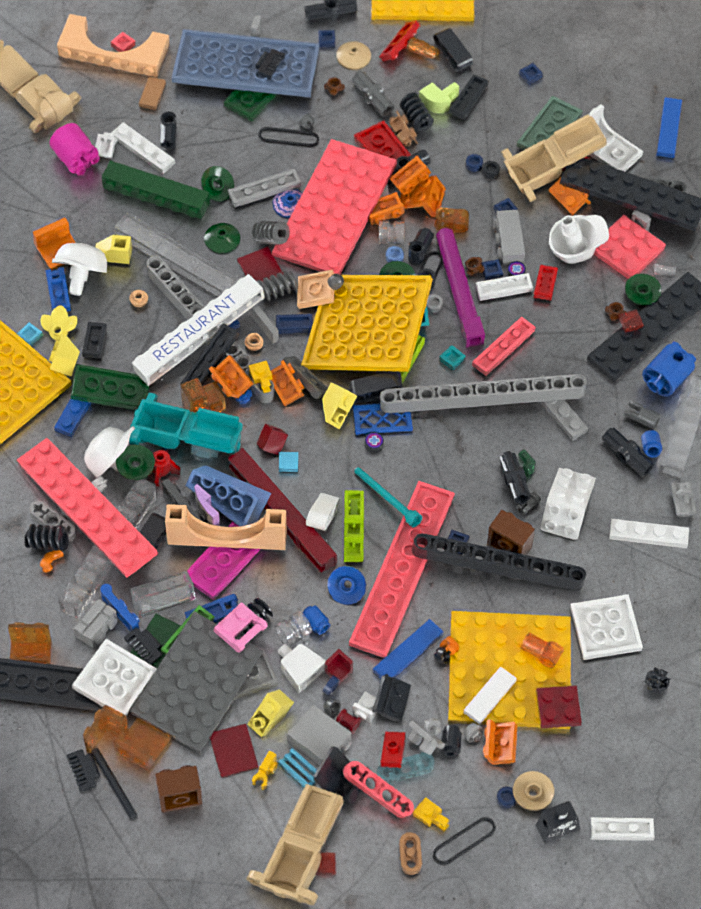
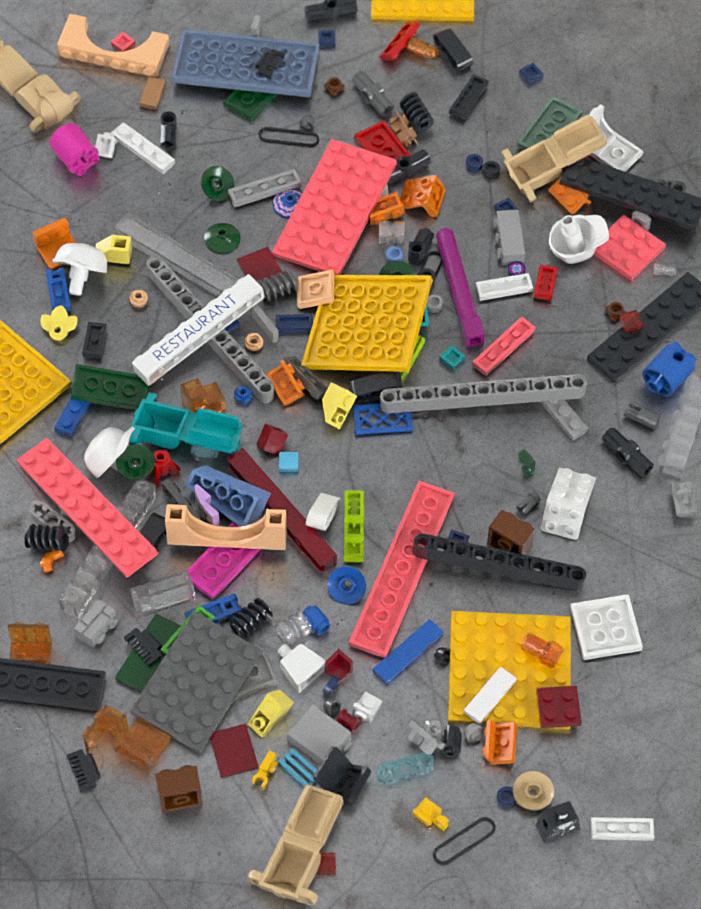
(30, 334): medium azure tile -> none
(64, 356): light yellow slope -> none
(100, 483): white plate -> none
(114, 677): white plate -> none
(114, 783): black bar -> none
(129, 619): blue plate -> none
(155, 189): dark green brick -> none
(212, 354): black tile -> none
(231, 377): orange bracket -> none
(235, 623): bright pink plate -> none
(261, 374): yellow plate -> none
(270, 232): dark grey piece -> none
(335, 281): dark grey hinge -> none
(353, 55): tan dish -> none
(374, 442): tile -> none
(376, 792): coral beam -> none
(392, 698): black plate -> none
(393, 749): red plate -> none
(410, 175): orange bracket -> none
(410, 855): medium nougat plate -> none
(412, 517): teal piece -> none
(437, 100): yellowish green brick -> none
(450, 645): orange arm -> none
(453, 219): clear orange piece -> none
(472, 262): reddish brown plate -> none
(492, 269): dark blue tile -> none
(515, 477): black piece -> none
(643, 283): dark green dish -> none
(649, 533): white plate -> none
(651, 443): blue brick -> none
(657, 680): black gear -> none
(669, 127): blue tile -> none

